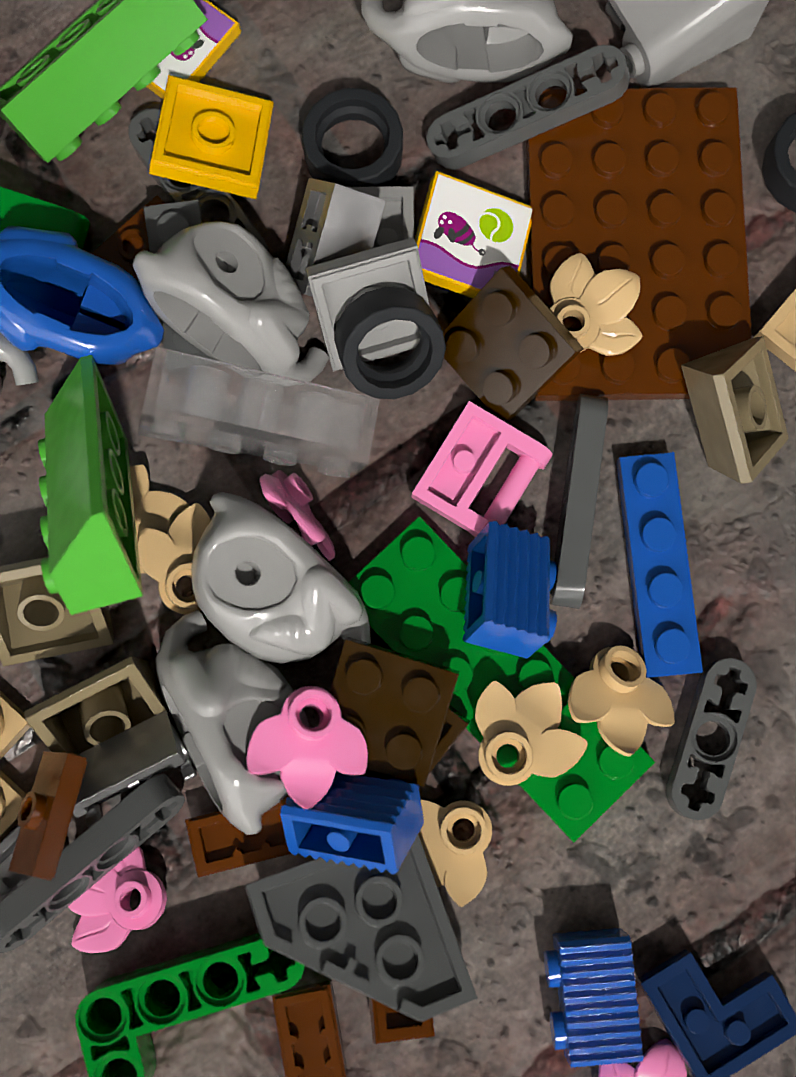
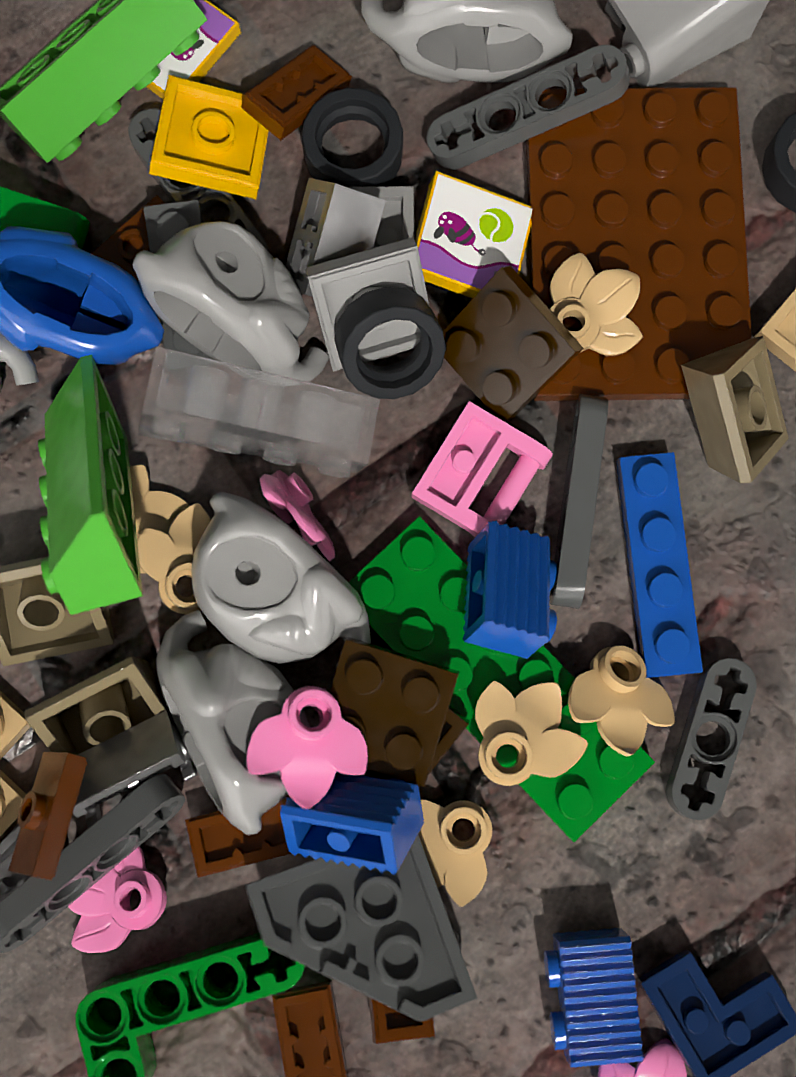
(291, 91): none -> reddish brown plate

